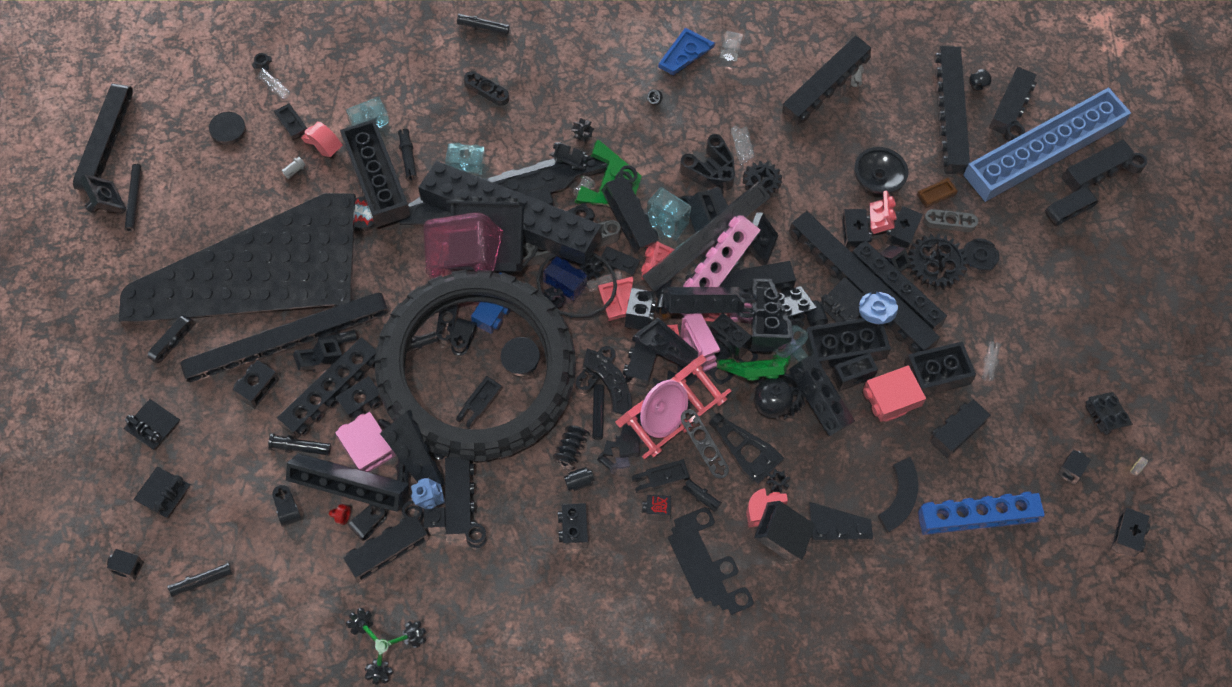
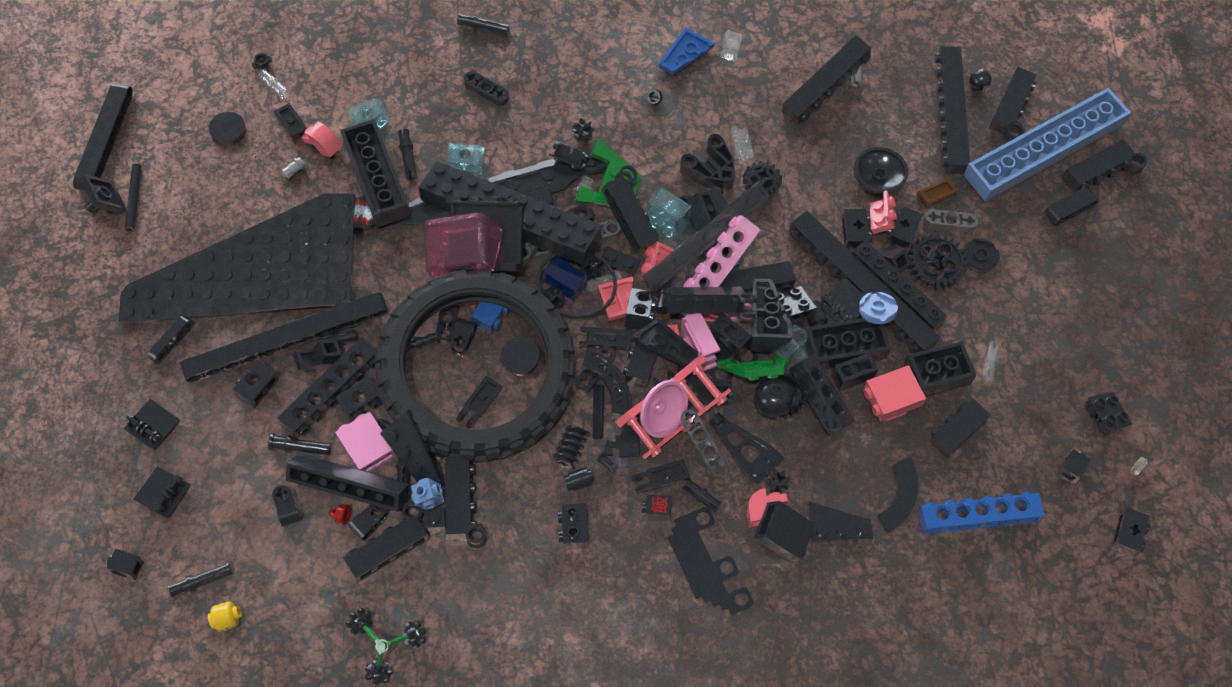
(224, 616): none -> yellow head
(602, 337): none -> black hinge
(705, 396): none -> black hinge
(764, 241): black tile -> none

